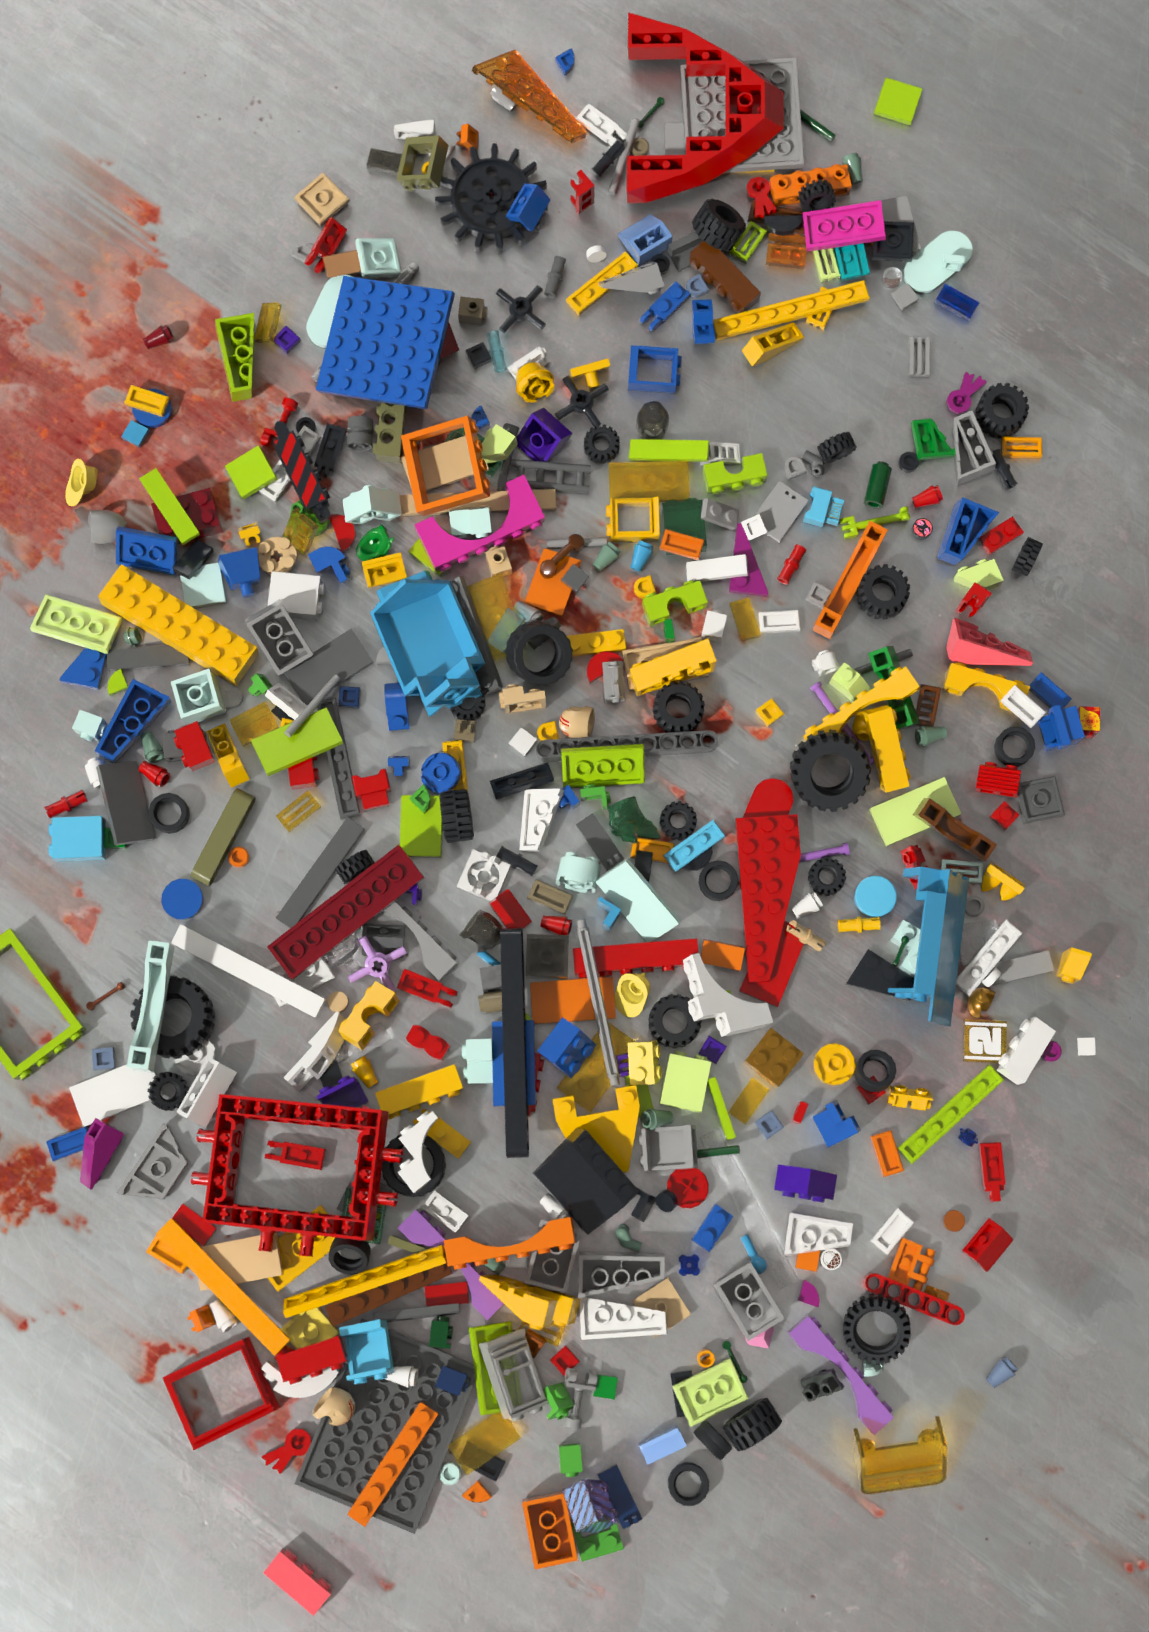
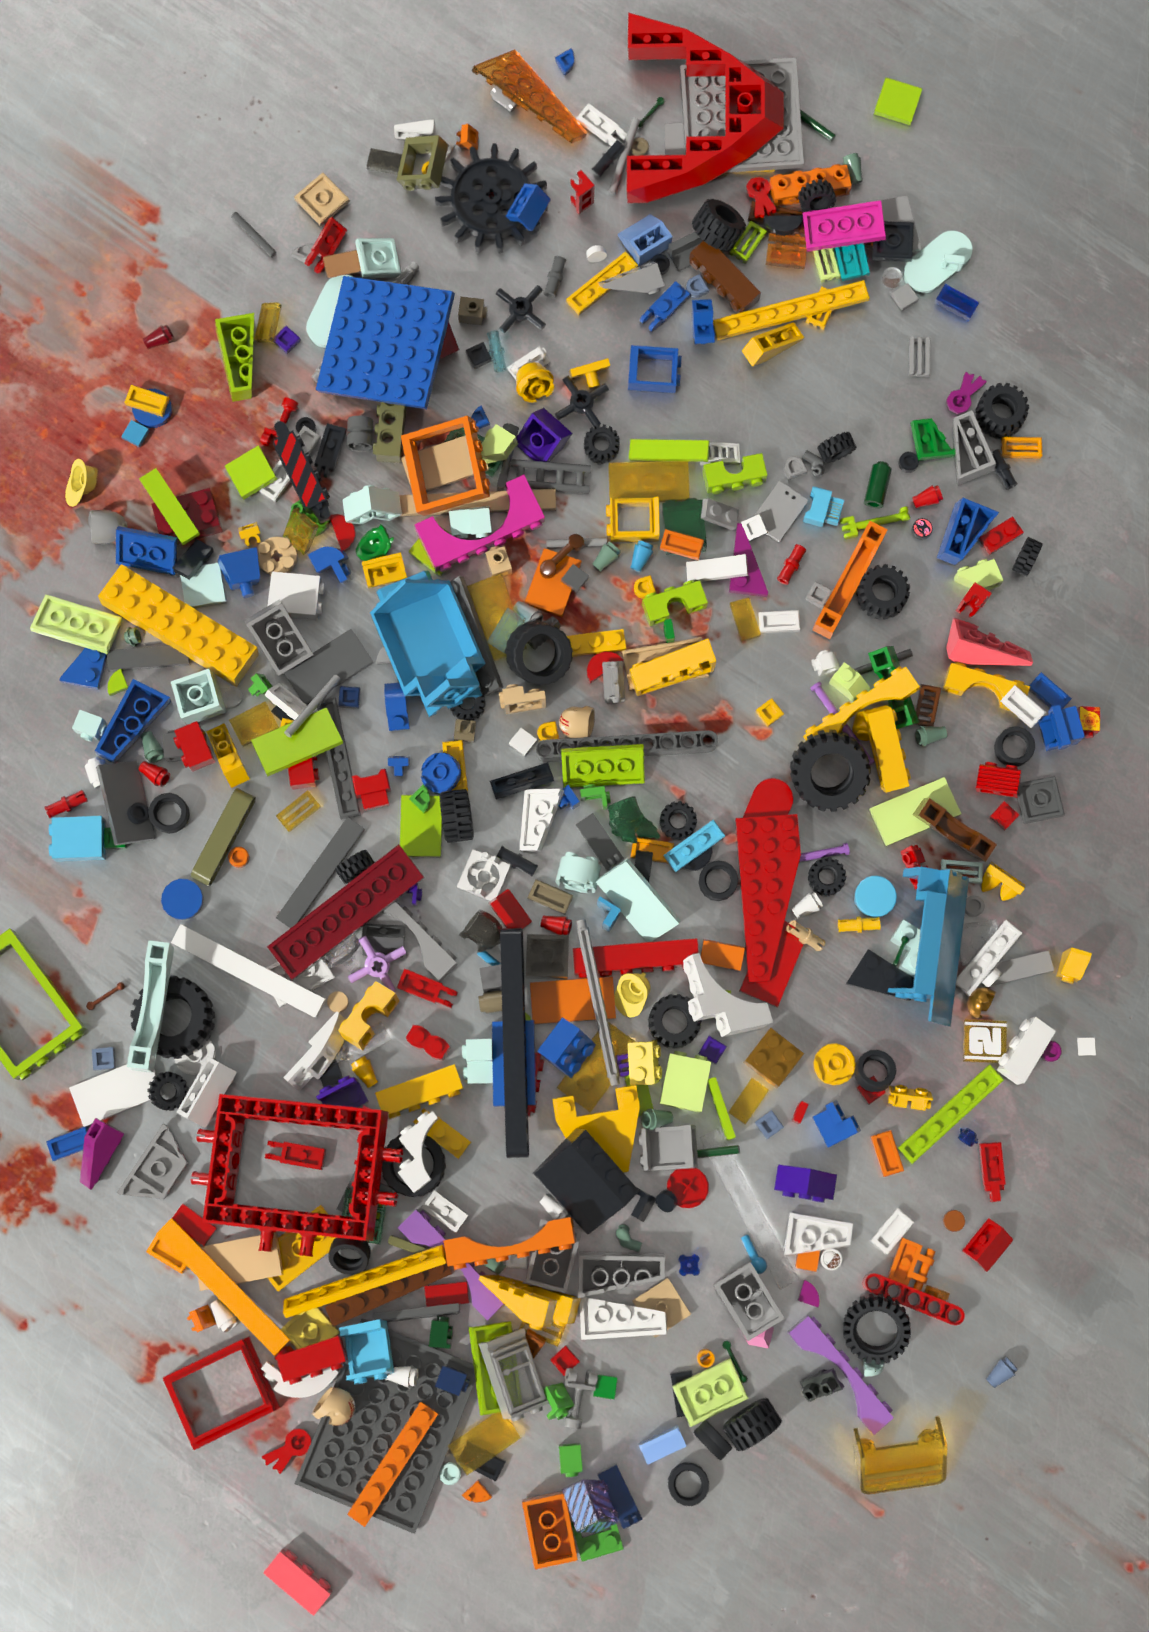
(138, 813): none -> black tile
(253, 234): none -> dark grey bar
(652, 418): clear smoke piece -> none
(683, 692): black tyre -> none
(712, 1227): blue brick -> none
(714, 626): white brick -> none

